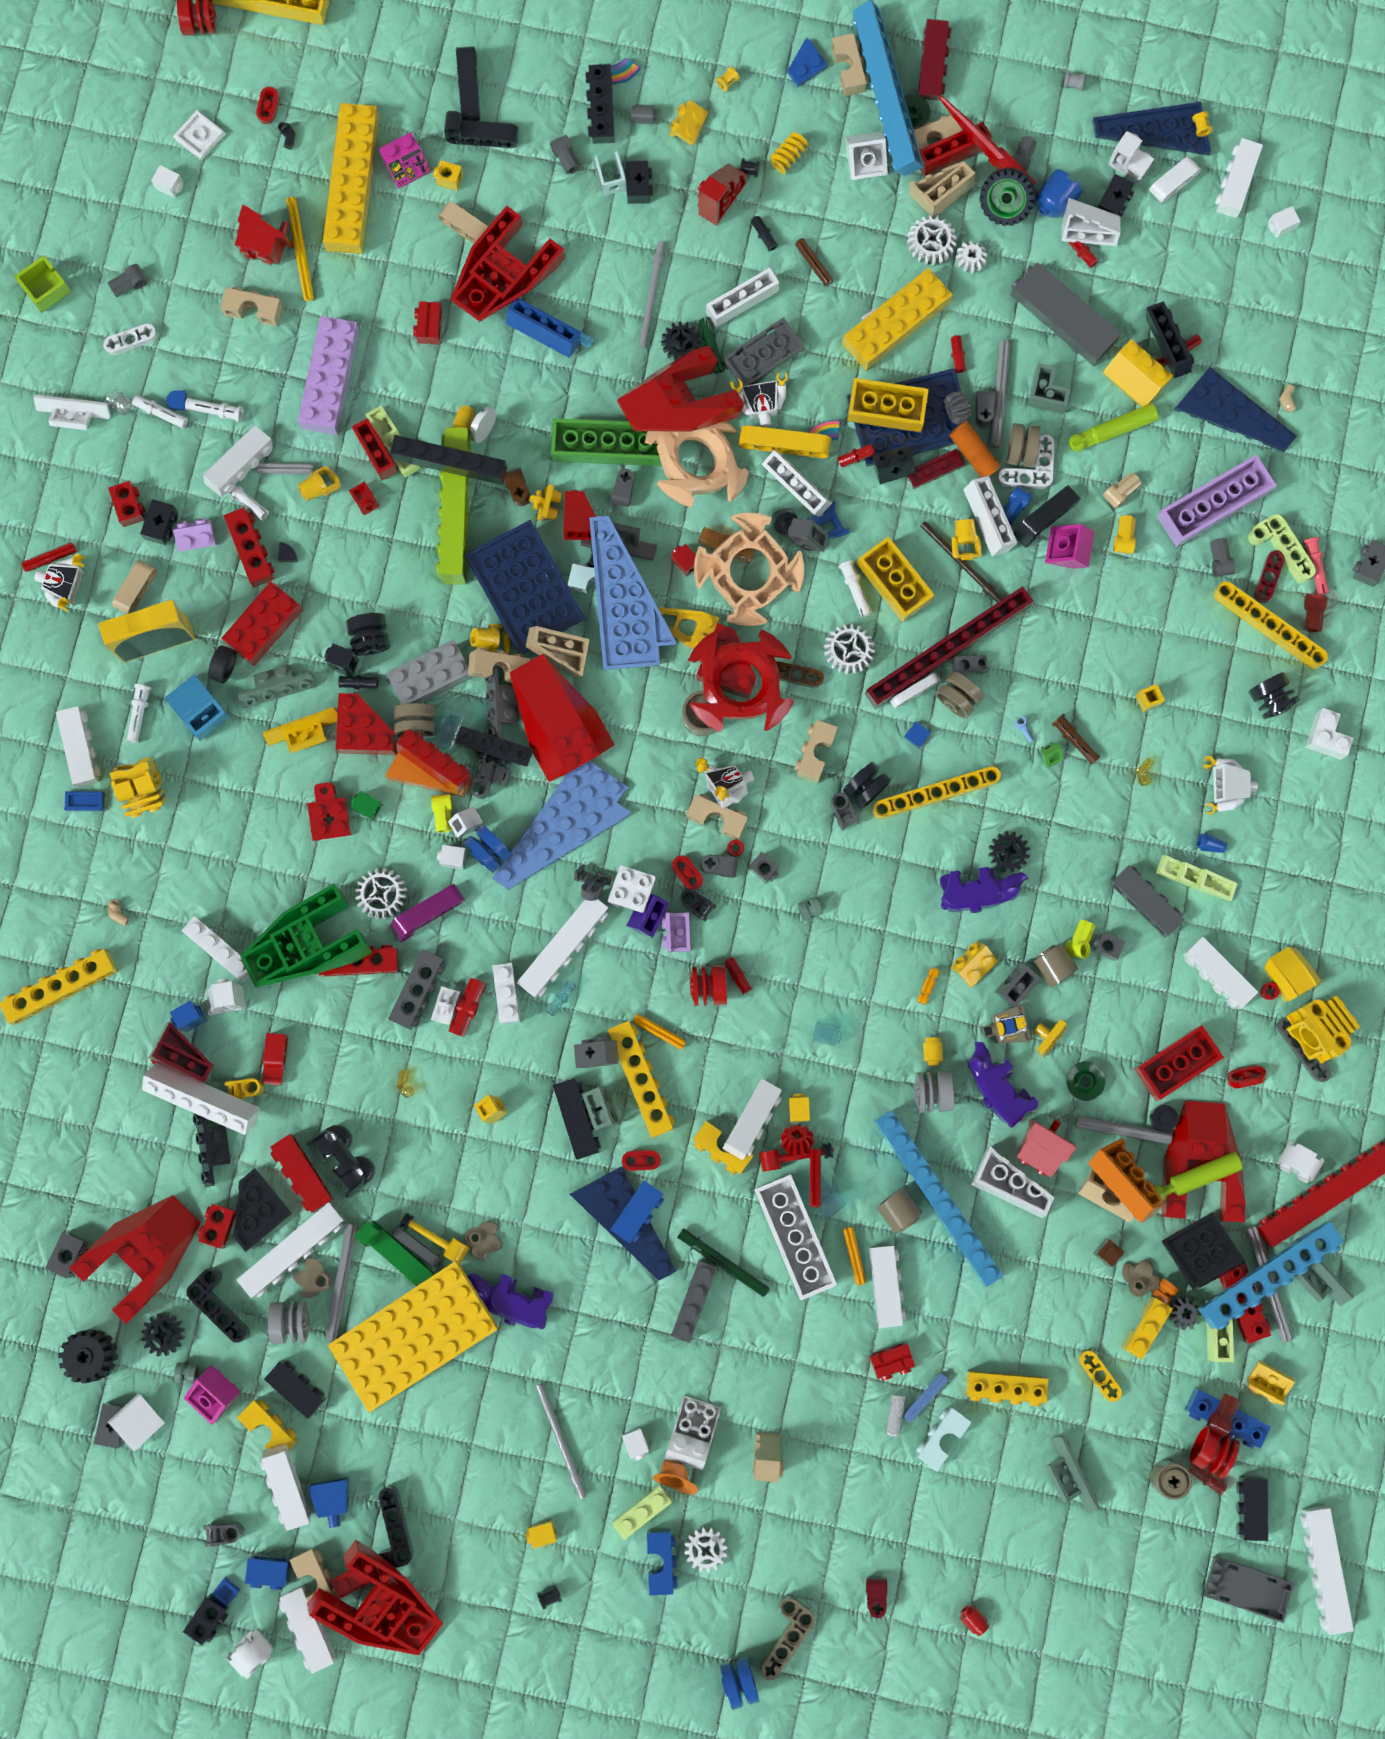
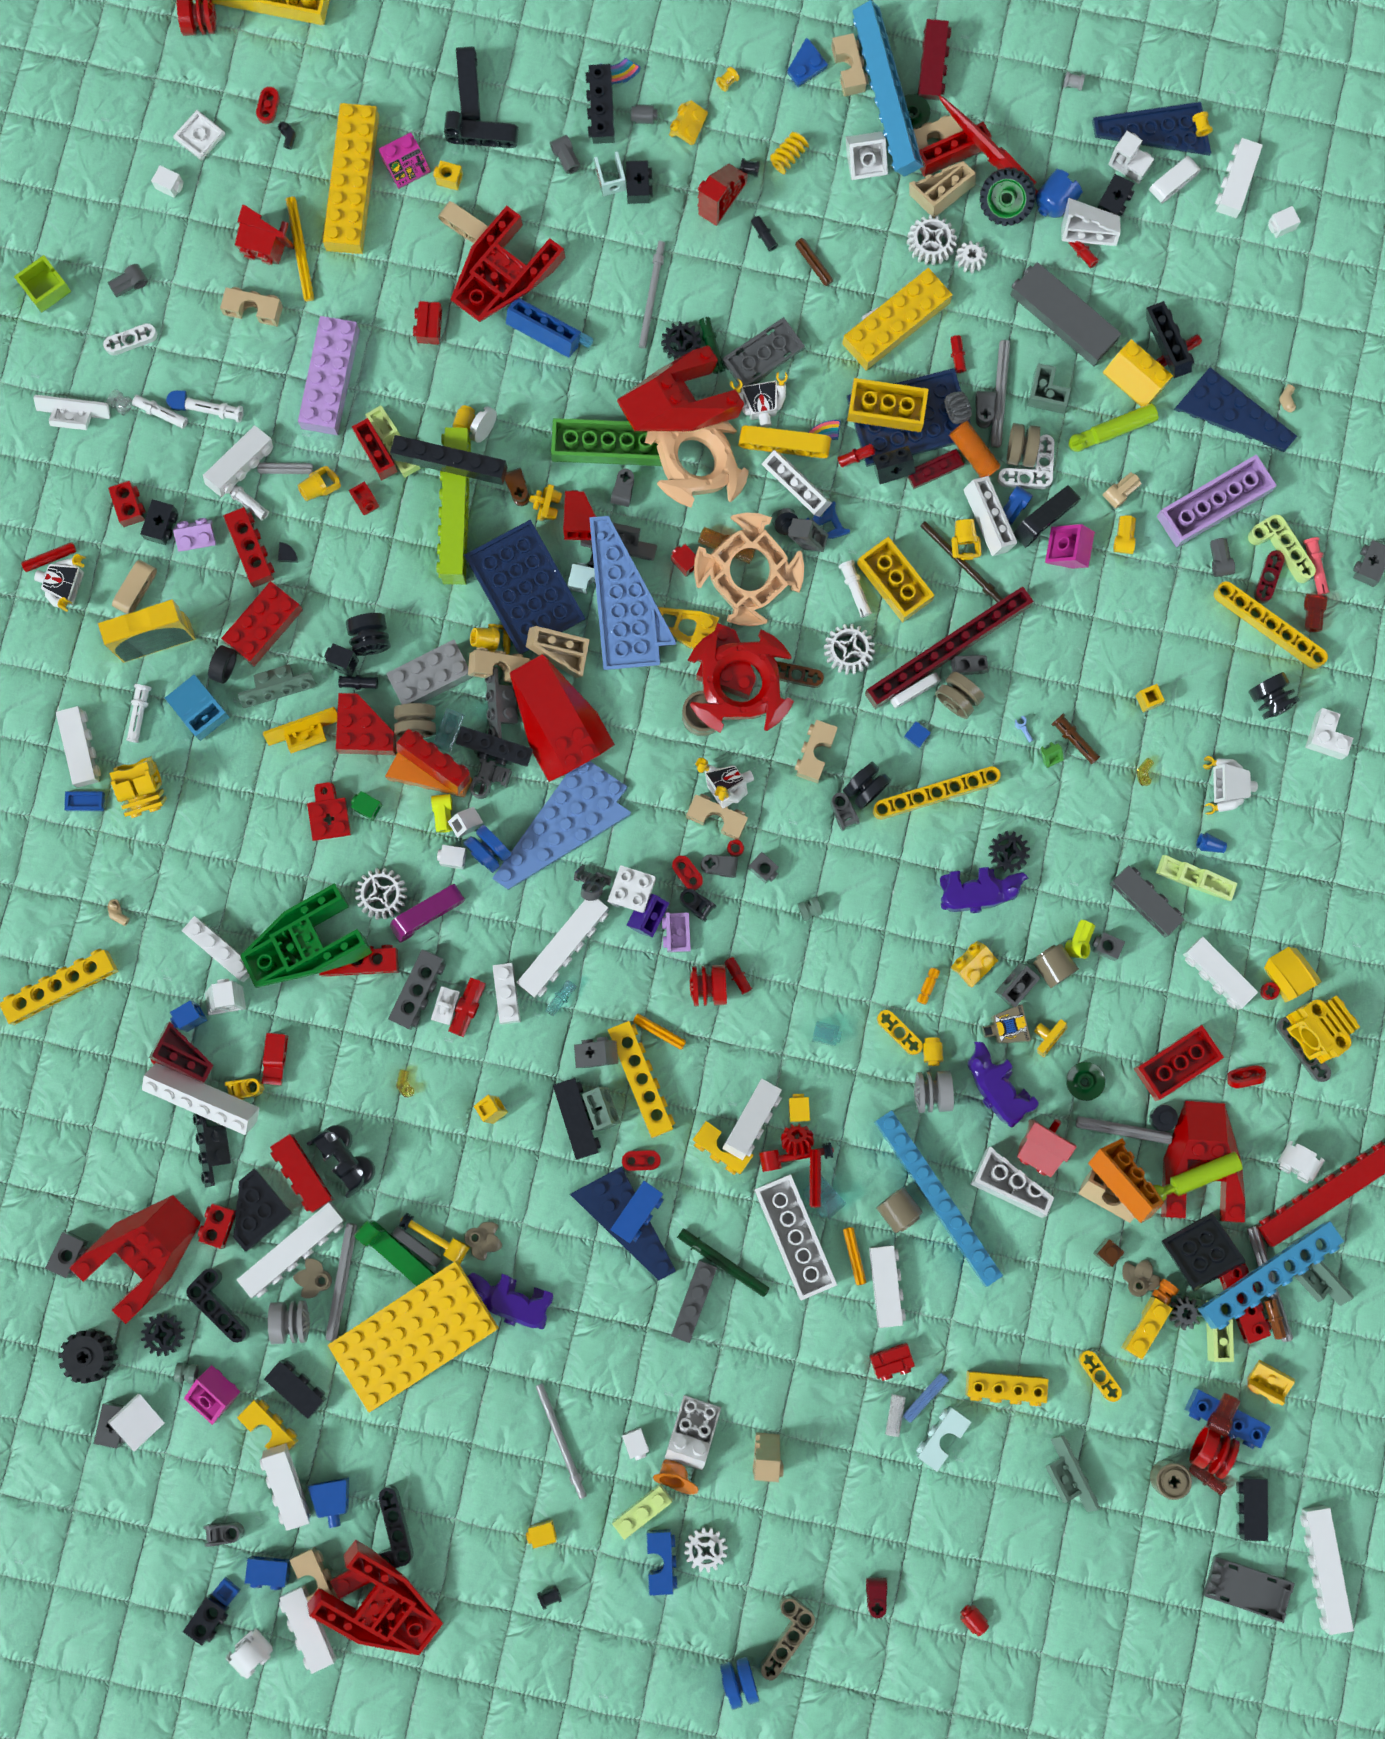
(742, 297): white brick -> none
(906, 1046): none -> yellow beam
(1025, 151): dark grey piece -> none
(1275, 1319): none -> dark orange axle

